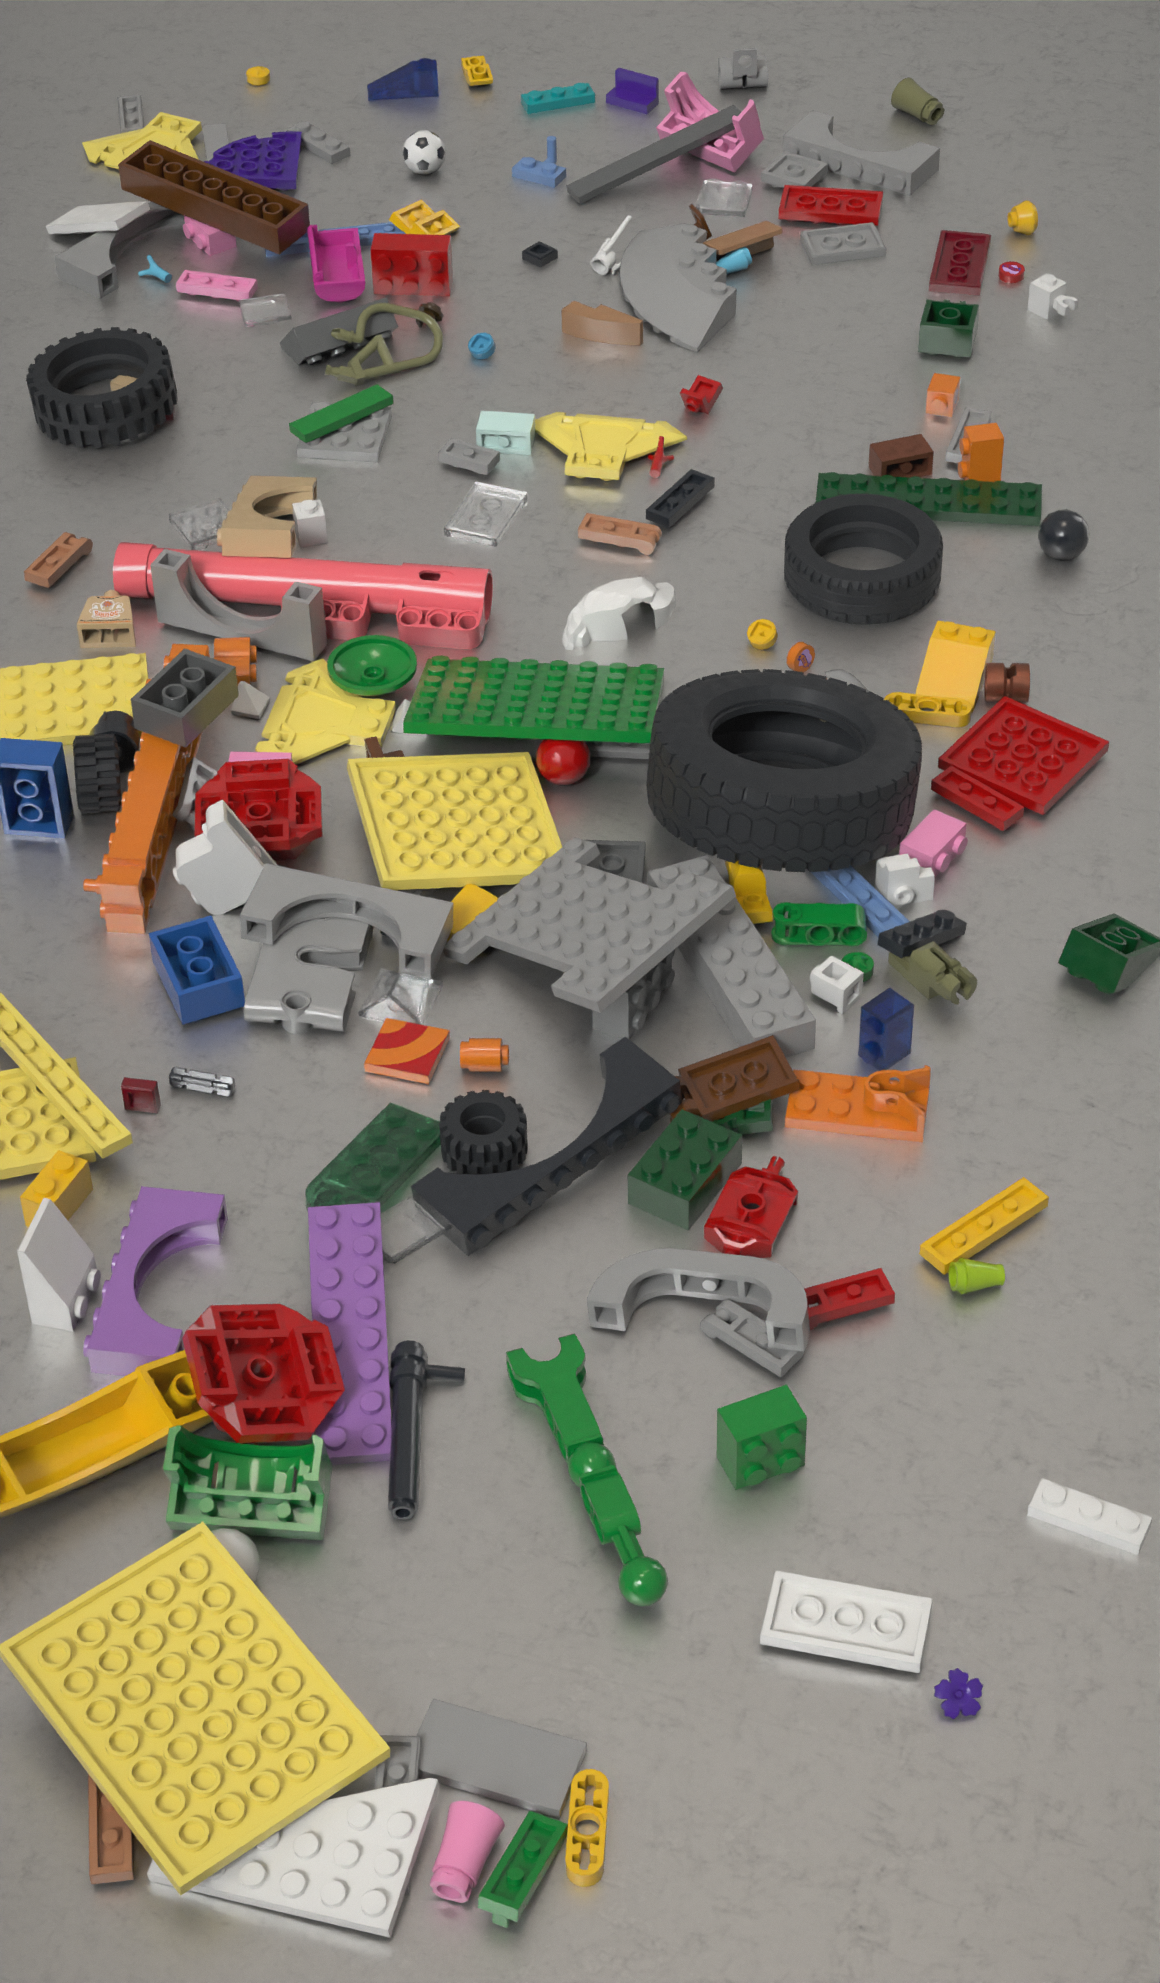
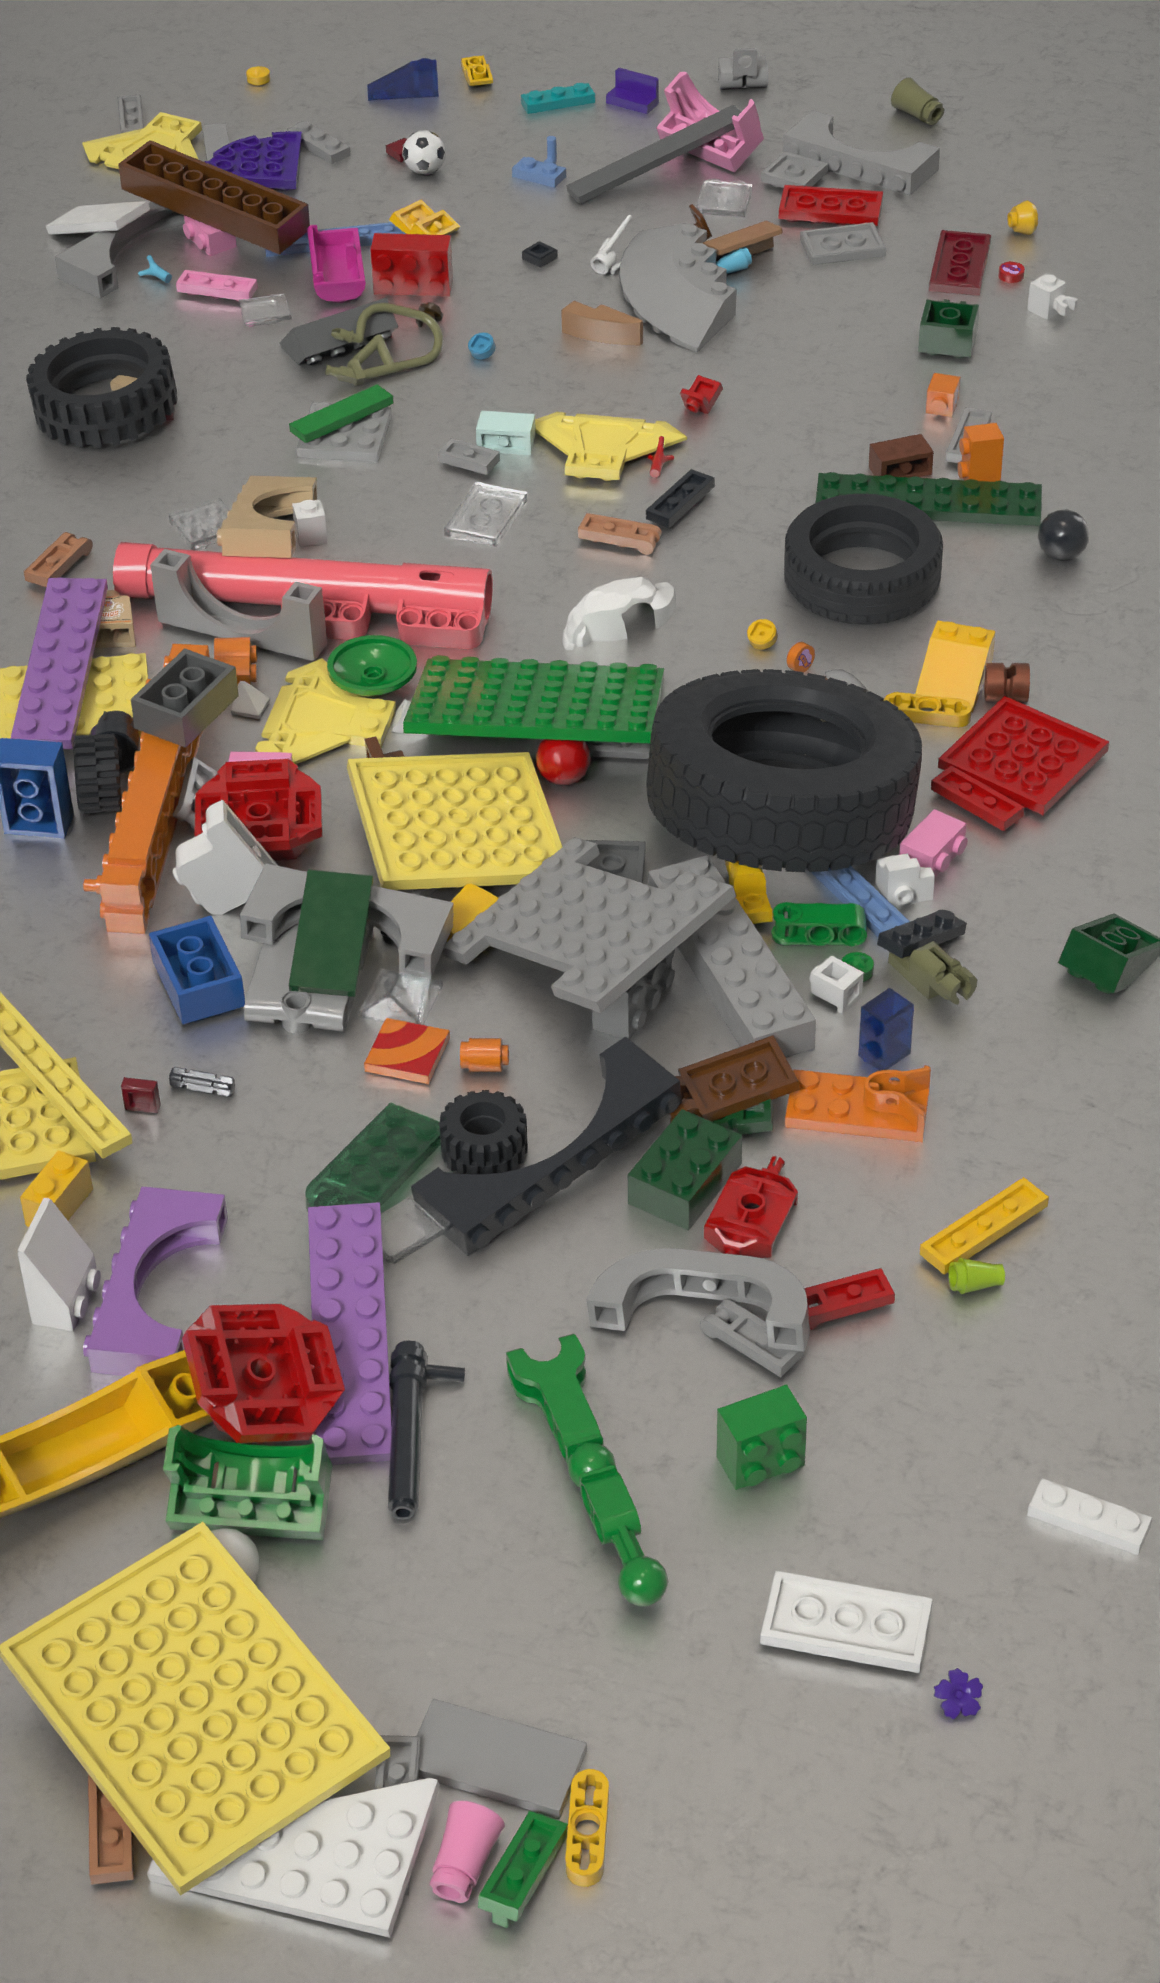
(60, 660): none -> medium lavender plate
(331, 933): none -> dark green tile
(395, 149): none -> dark red tile

